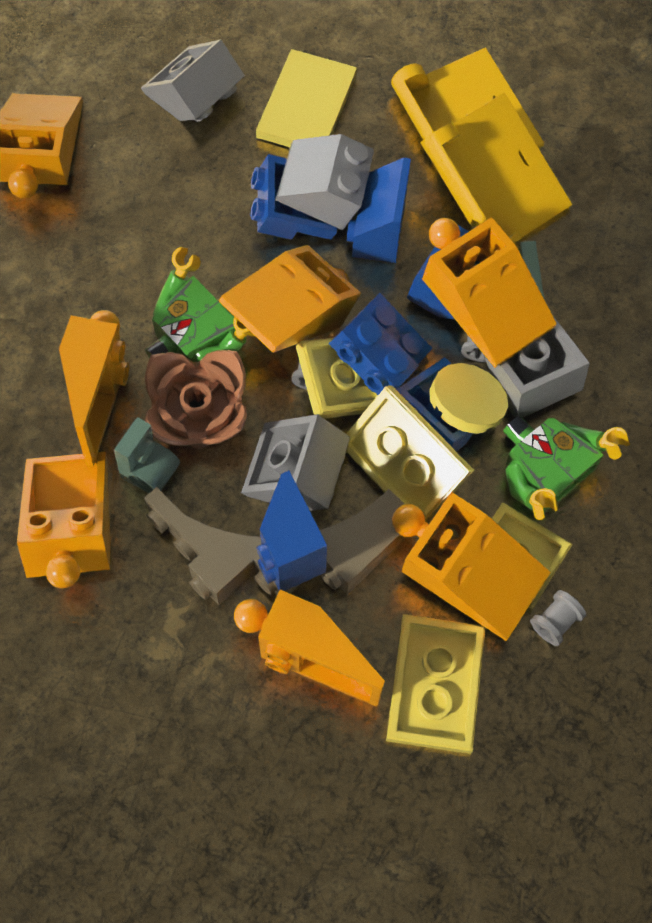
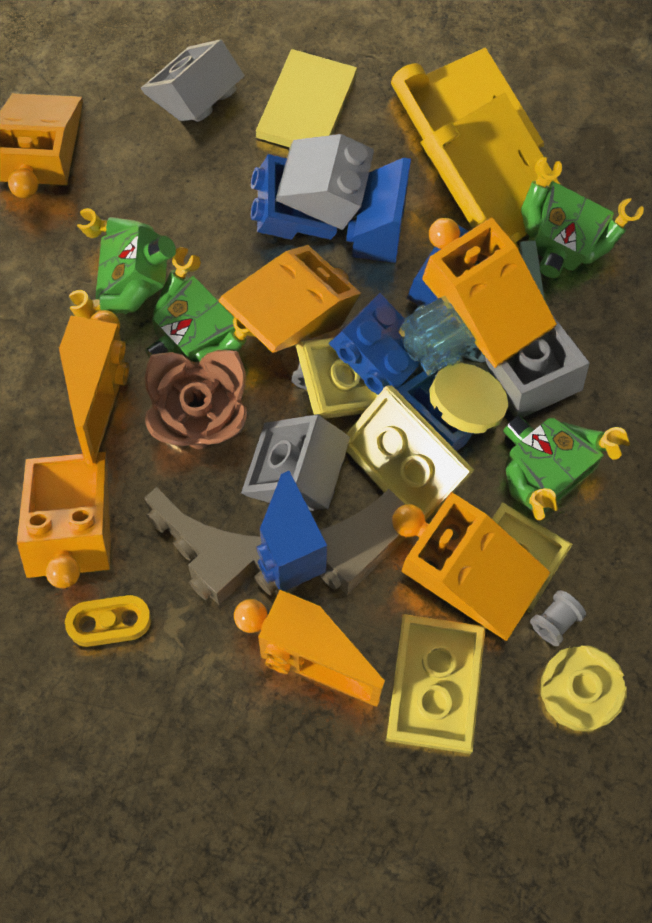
(109, 618): none -> yellow plate
(129, 265): none -> bright green torso
(144, 460): sand green plate -> none
(436, 335): none -> clear light blue head
(568, 225): none -> bright green torso
(583, 688): none -> light yellow tile

